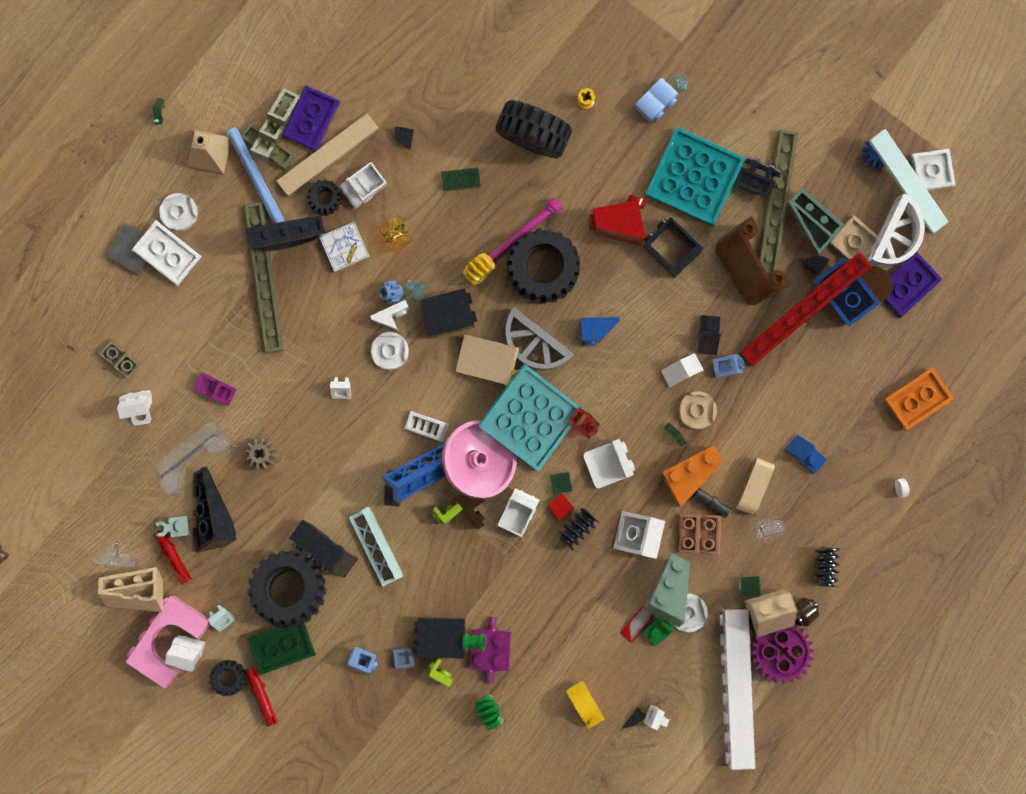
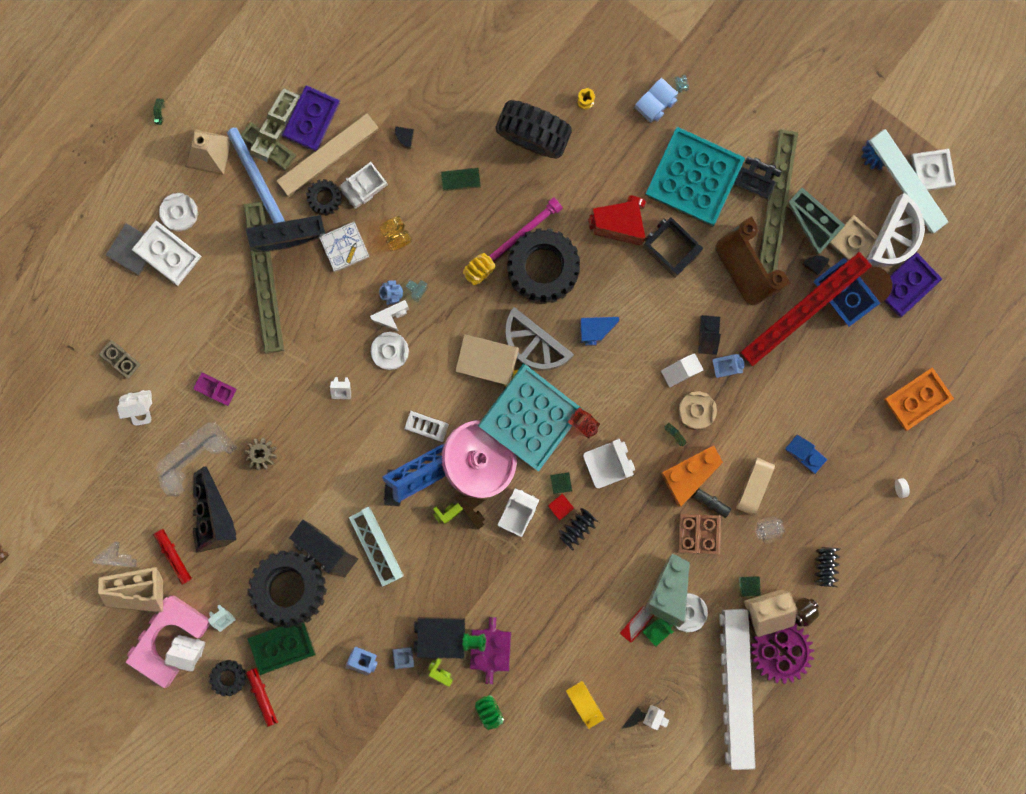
(174, 526): plate -> none
(448, 313): black brick -> none
(639, 534): white slope -> none

